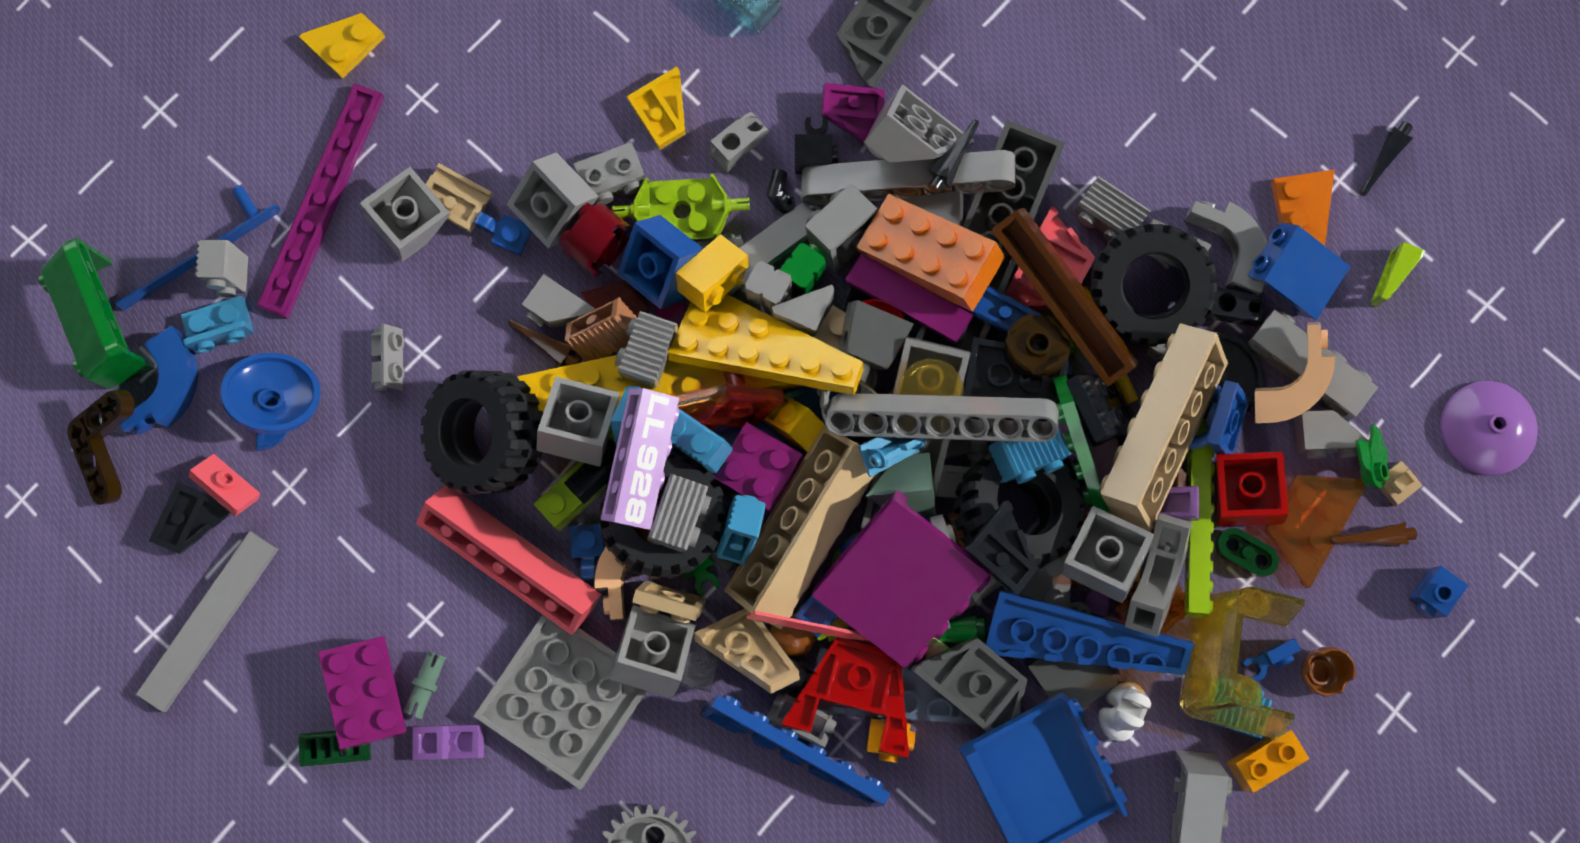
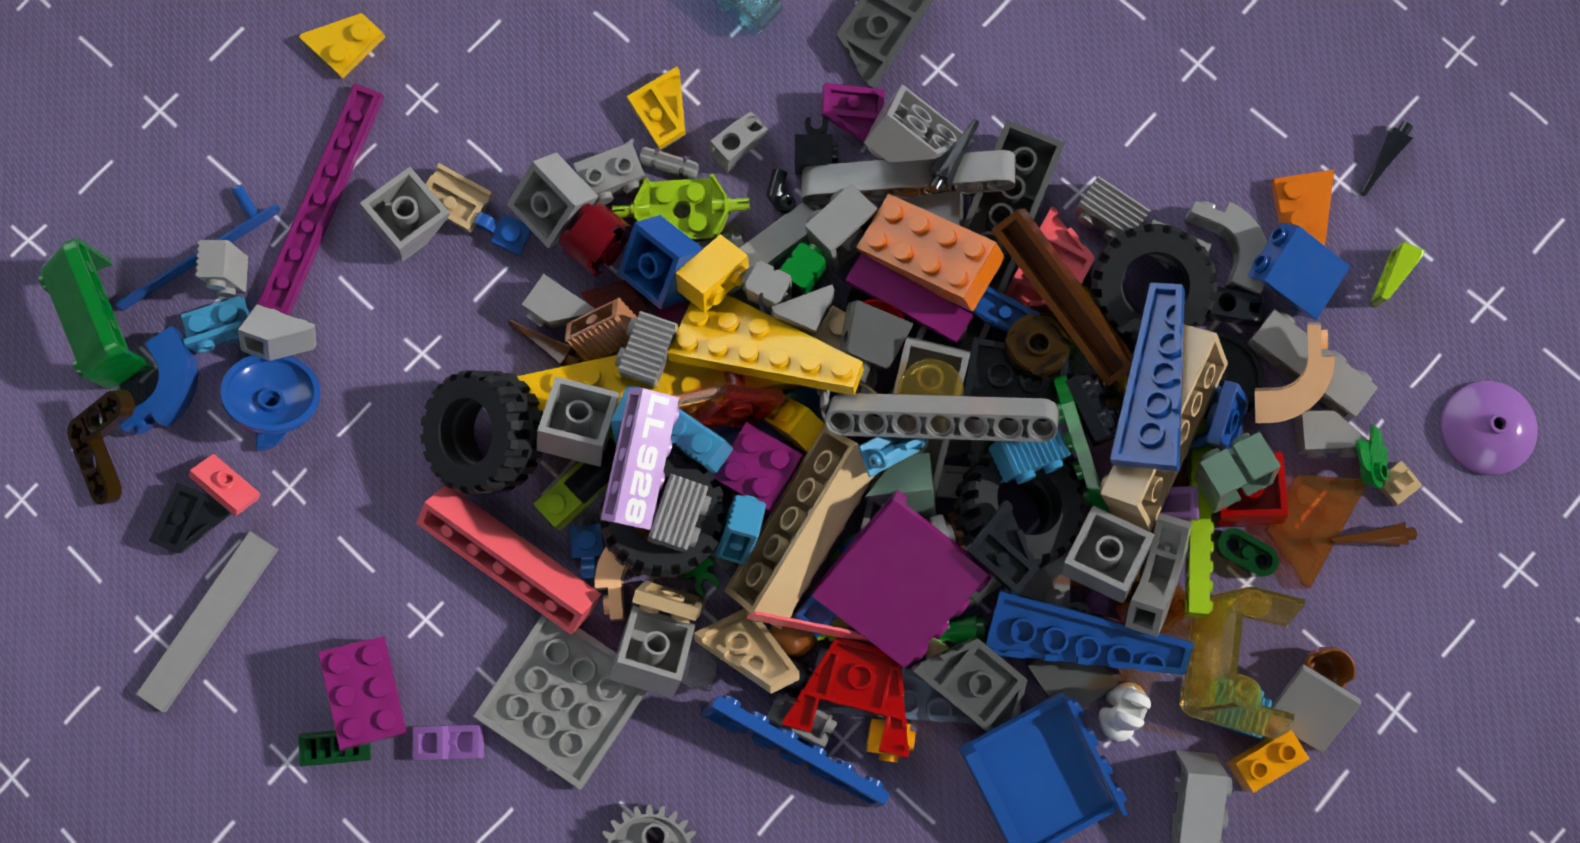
(275, 334): none -> light grey slope
(388, 344): light grey hinge -> none
(424, 684): sand green pin -> none
(669, 163): none -> light grey axle
(1152, 403): none -> blue wing
(1244, 466): none -> sand green piece
(1278, 654): blue plate -> none
(1318, 707): none -> light grey tile
(1437, 593): blue brick -> none

